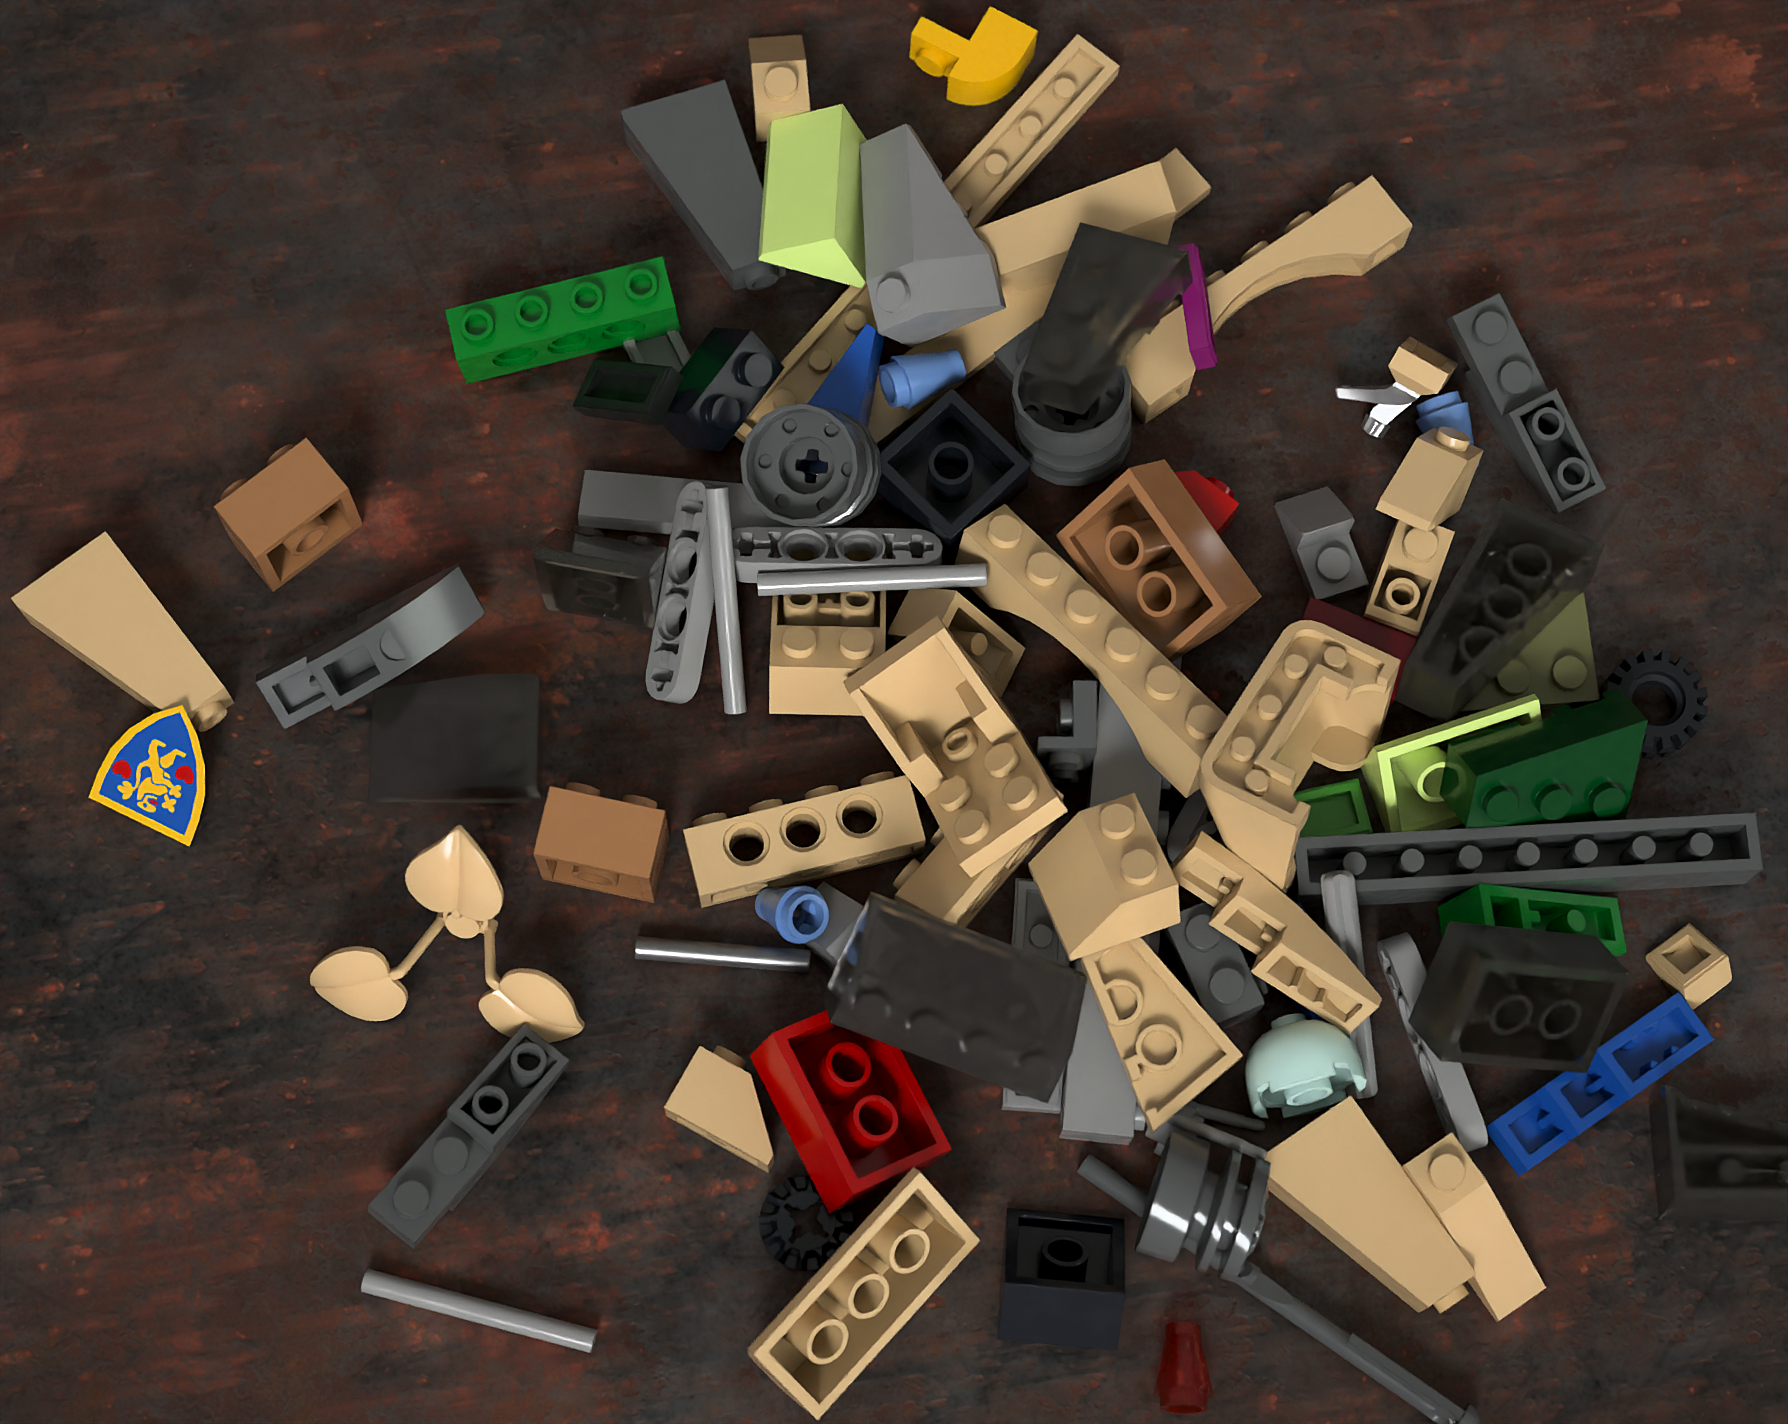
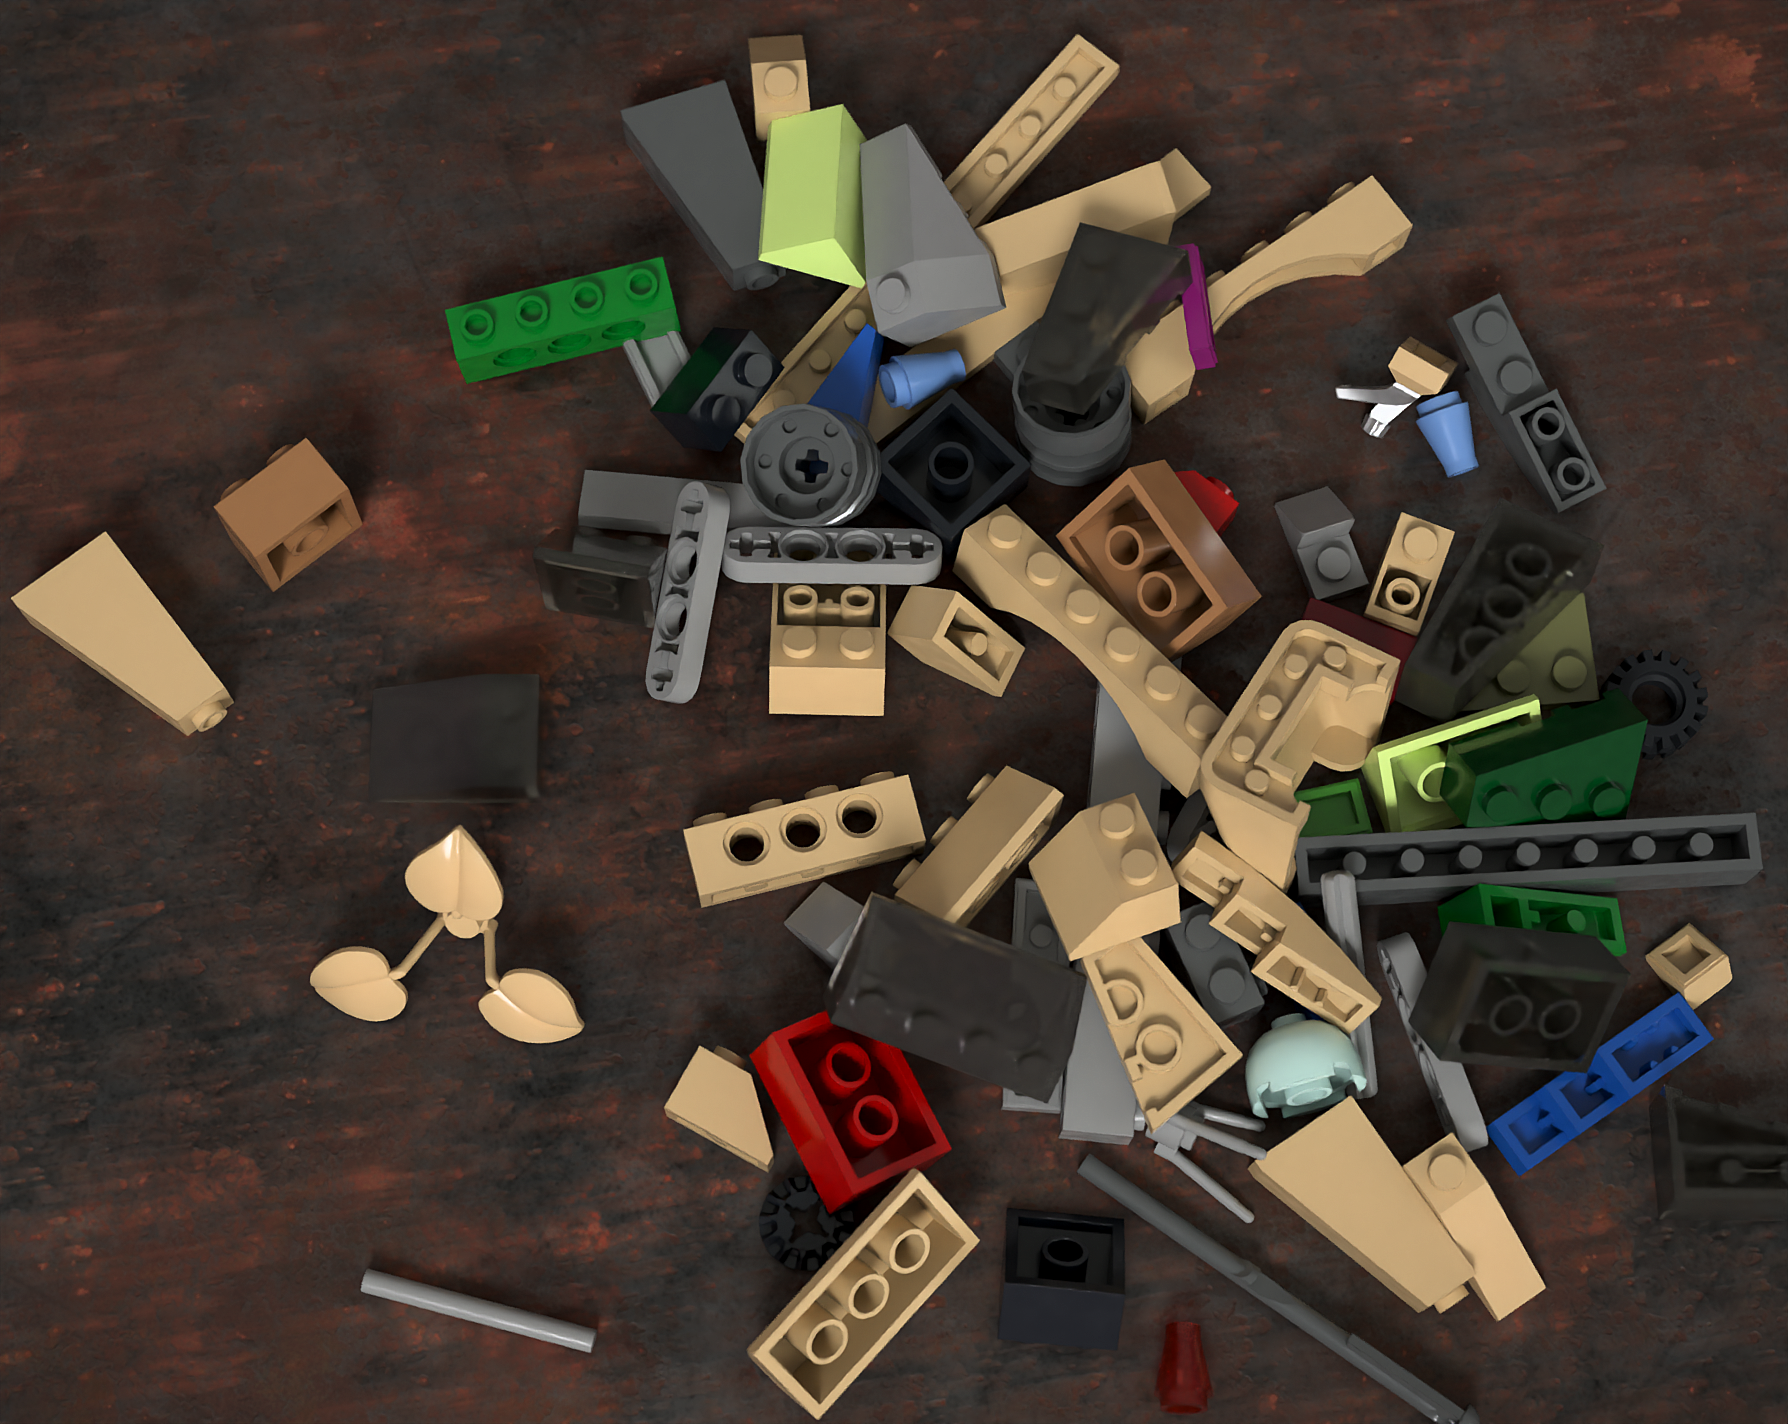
(156, 775): sticker -> none
(374, 649): dark grey slope -> none
(470, 1137): dark grey slope -> none
(602, 842): medium nougat brick -> none
(628, 391): pearl dark grey tile -> none
(722, 954): flat silver bar -> none
(726, 599): light grey bar -> none
(793, 912): medium blue cone -> none
(872, 579): light grey bar -> none
(956, 745): tan bracket -> none
(979, 67): yellow brick -> none
(1075, 739): dark grey bracket -> none
(1203, 1206): dark grey wheel -> none
(1431, 479): tan slope -> none

